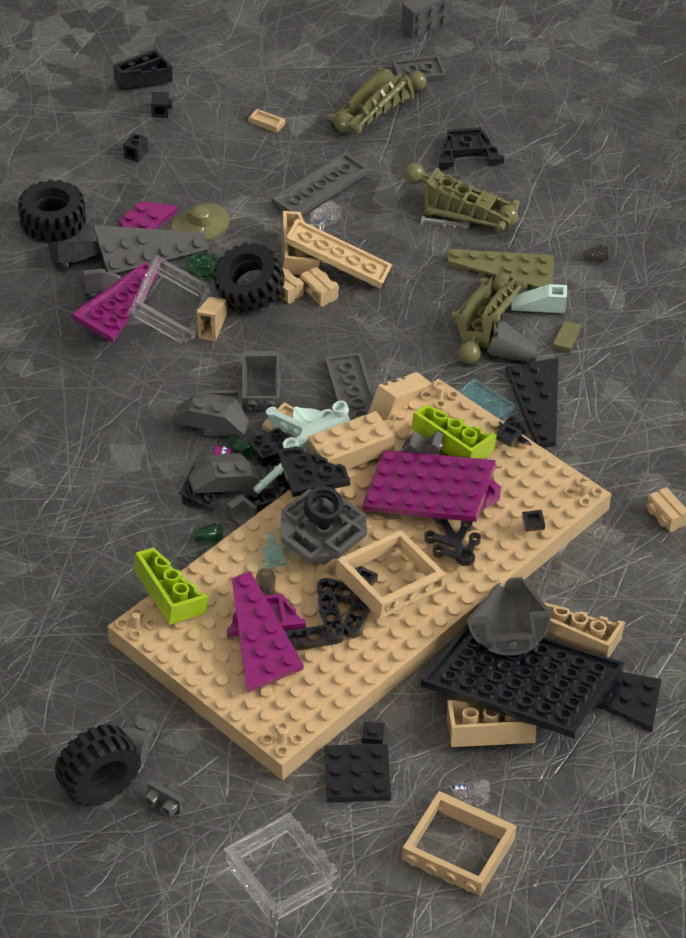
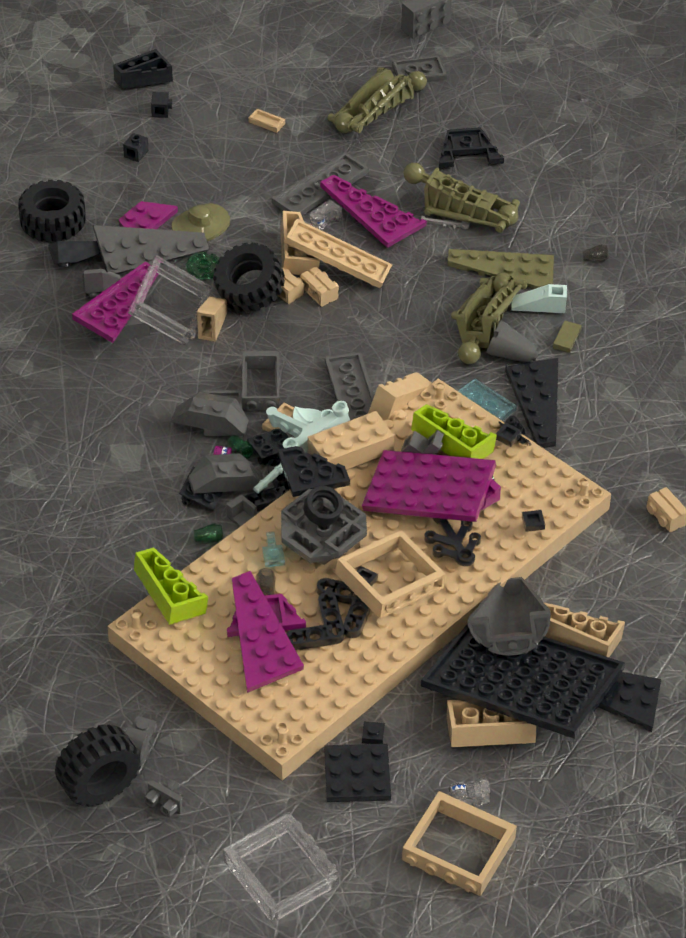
(374, 213): none -> magenta wing

